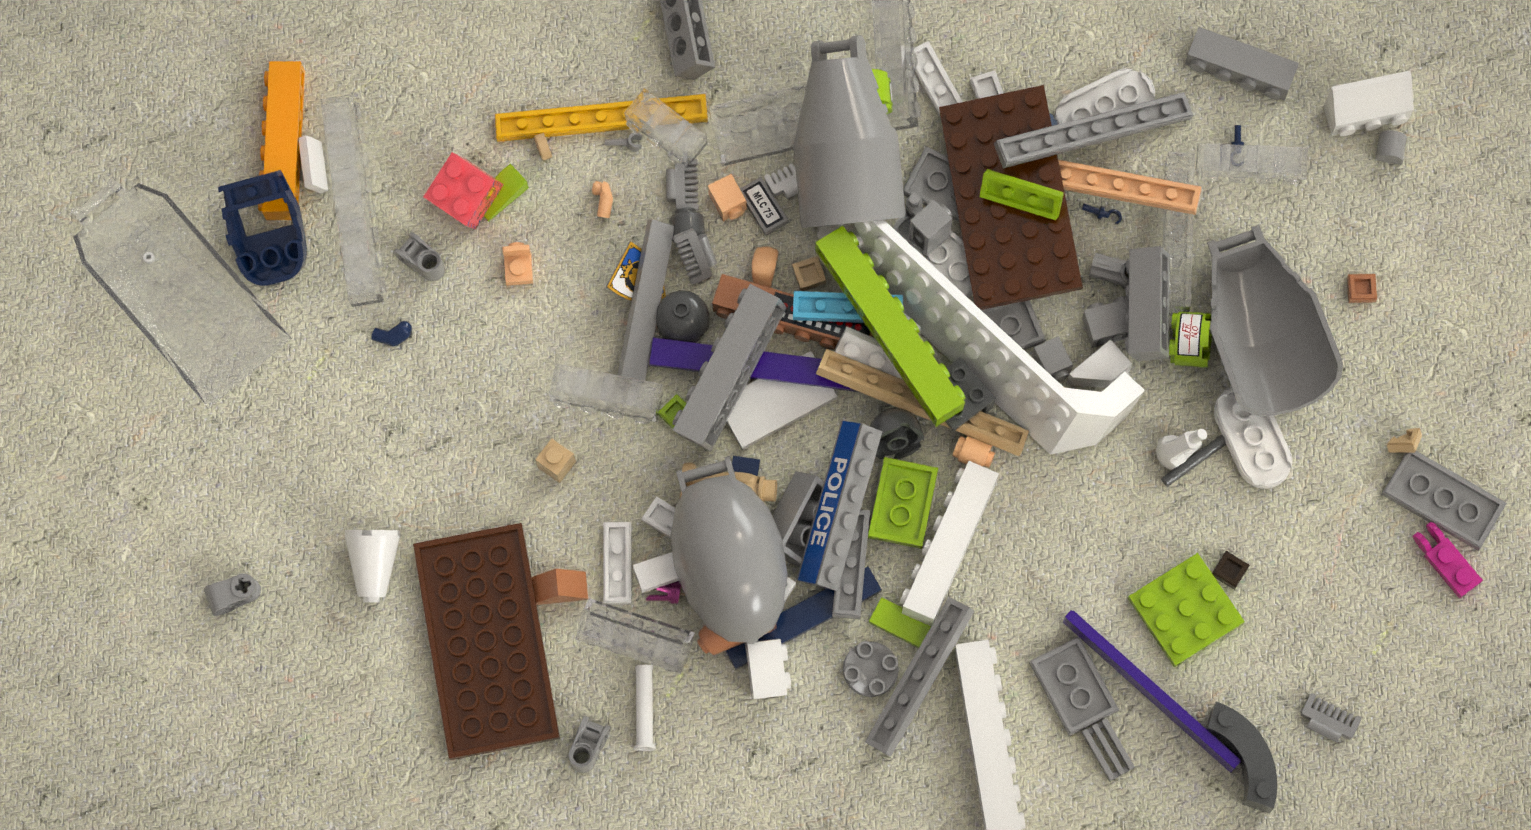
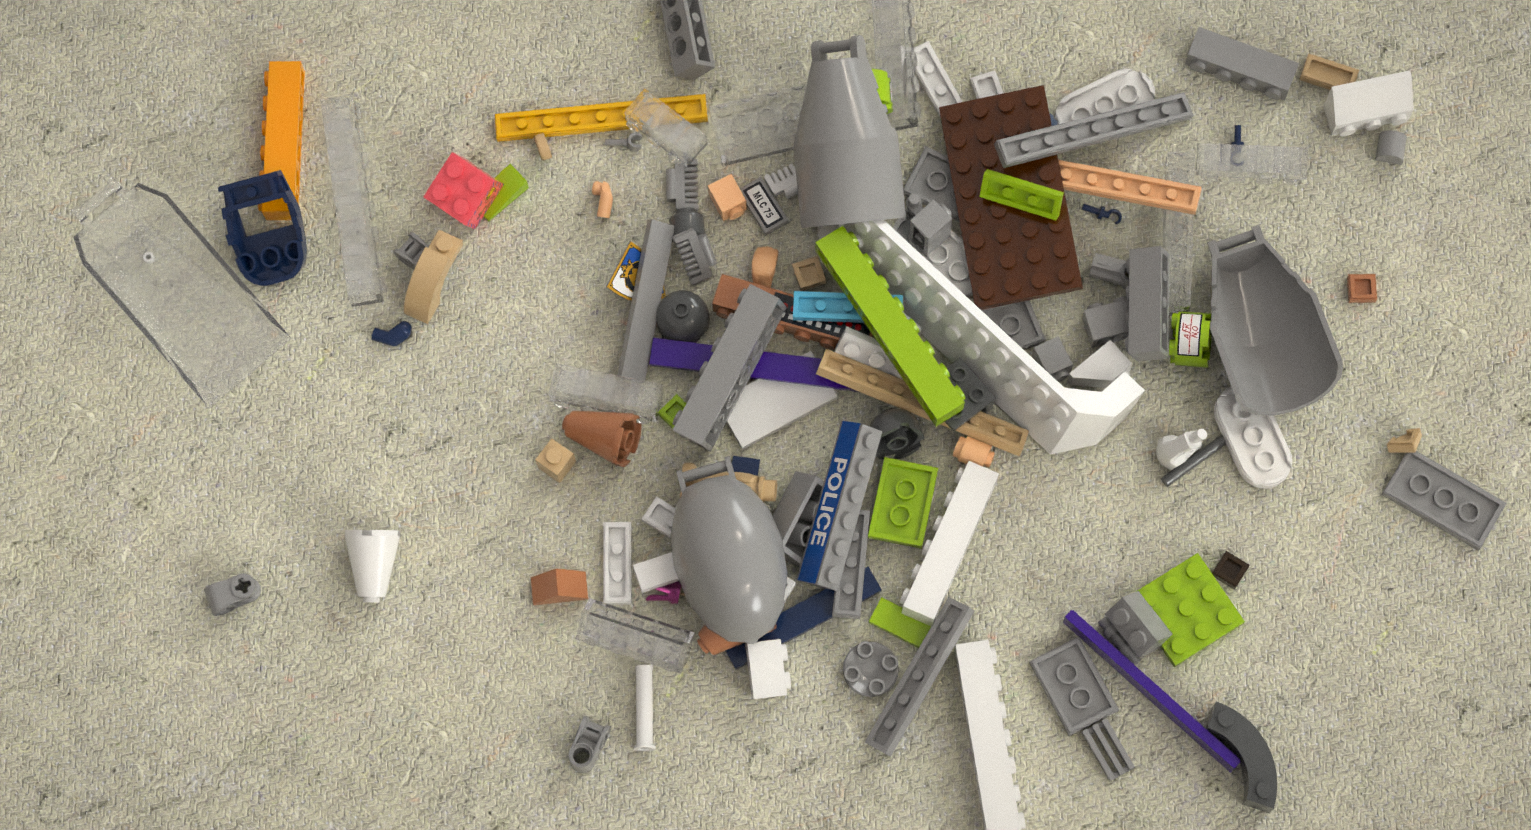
(313, 164): white tile -> none
(429, 275): none -> tan arch
(486, 641): reddish brown plate -> none
(518, 264): light nougat bracket -> none
(605, 433): none -> nougat cone
(1134, 627): none -> light grey brick
(1326, 725): light grey piece -> none
(1327, 72): none -> tan tile
(1448, 561): dark pink hinge -> none

